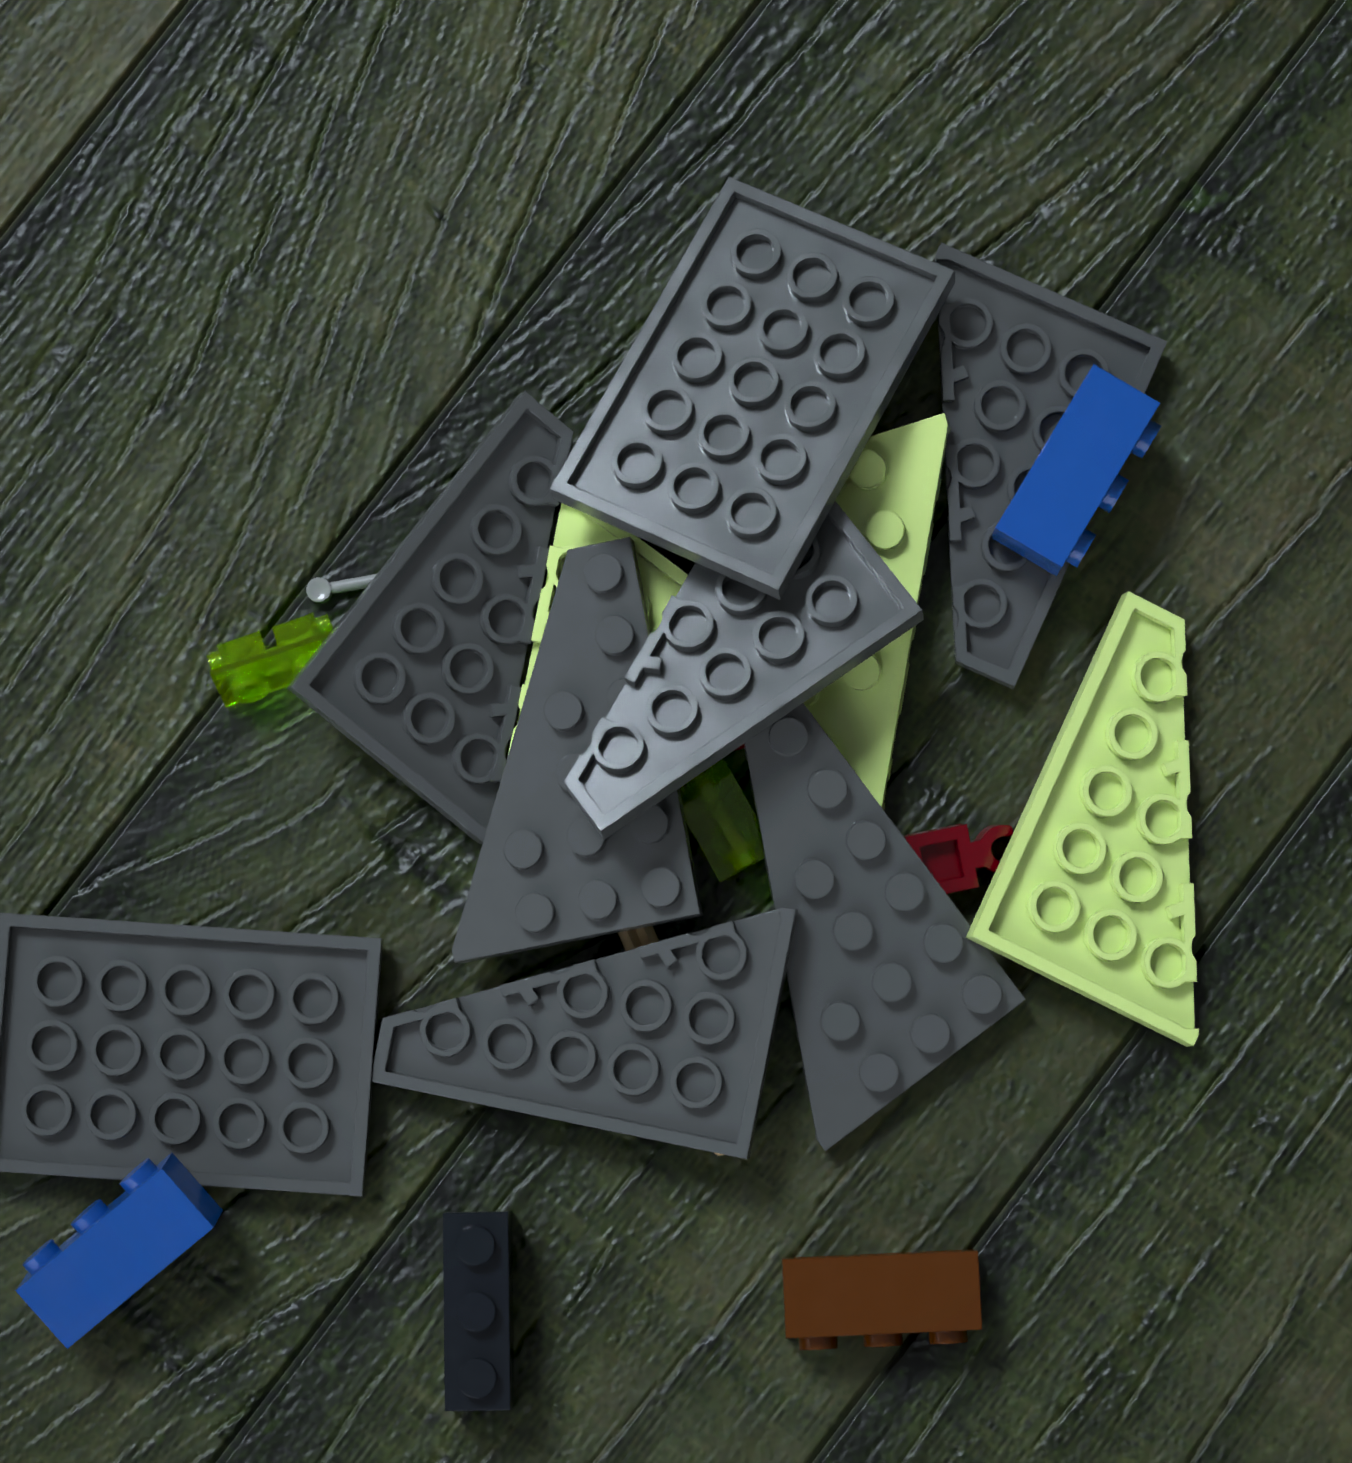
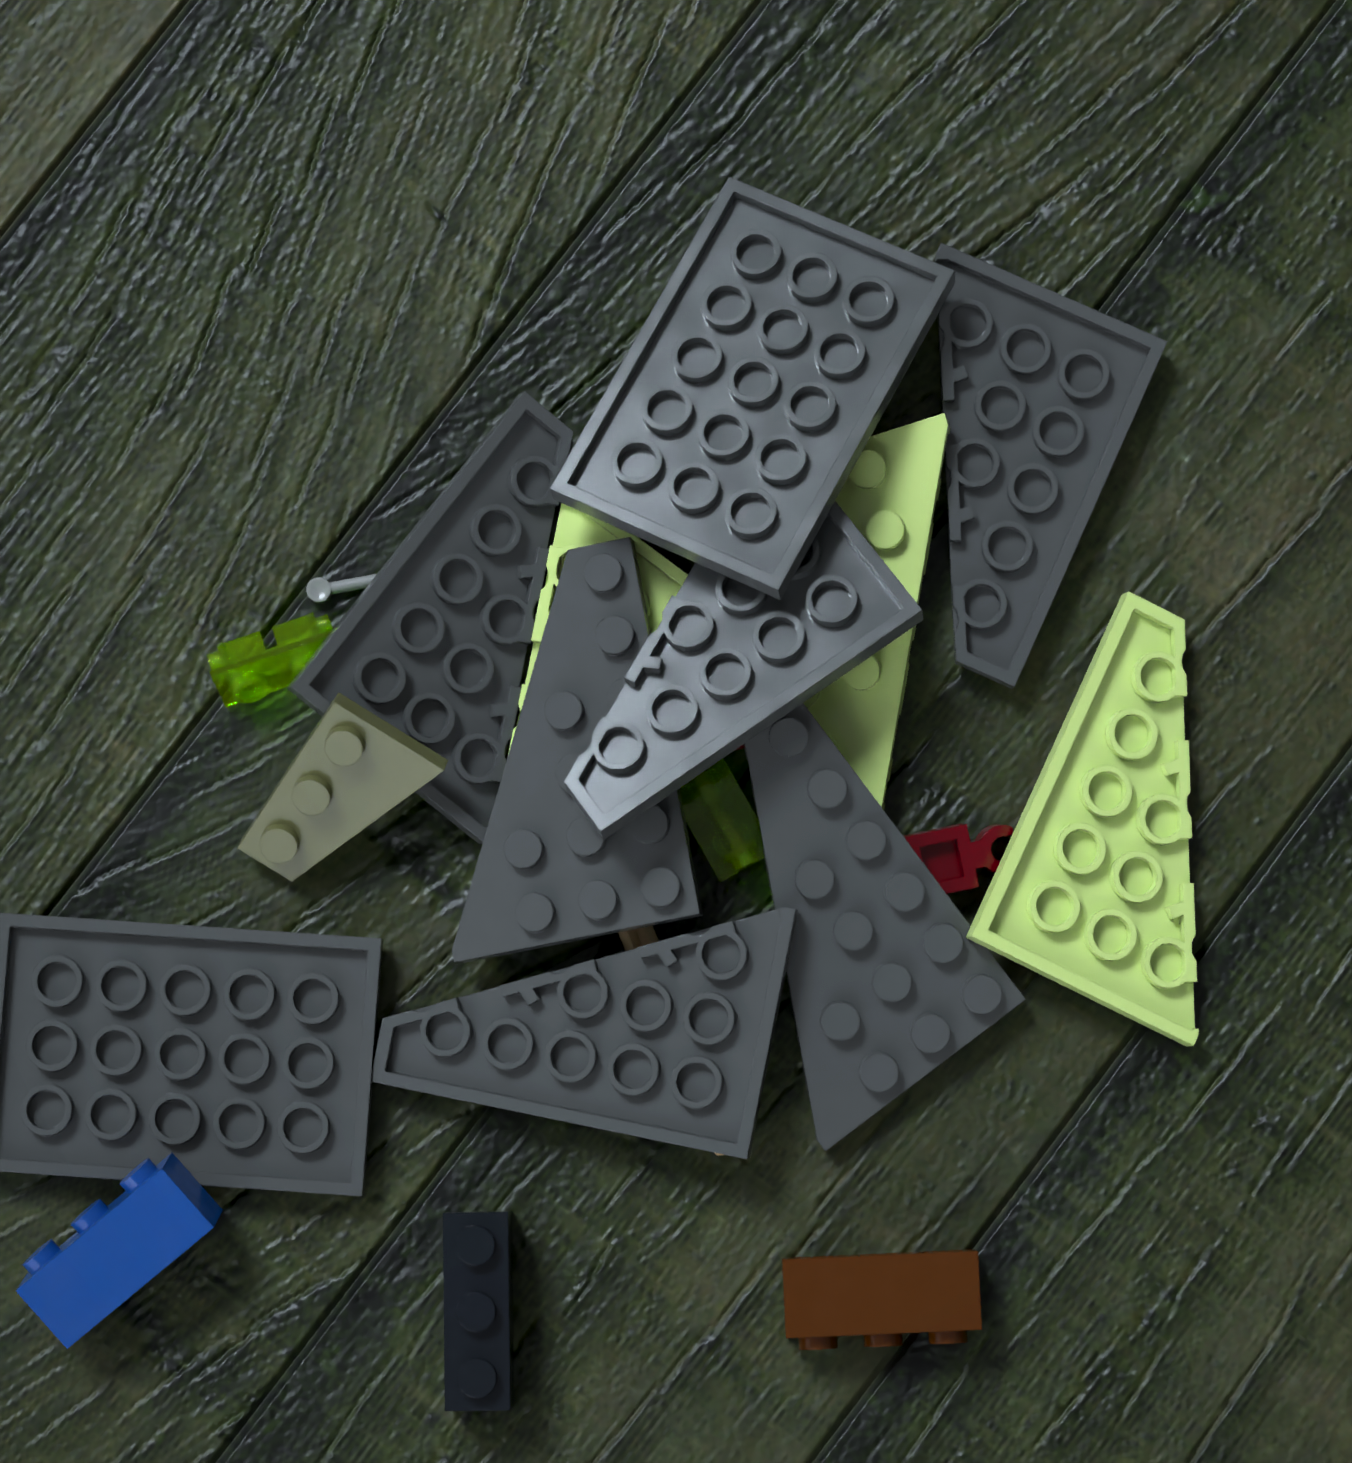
(336, 787): none -> olive wing
(1078, 472): blue brick -> none

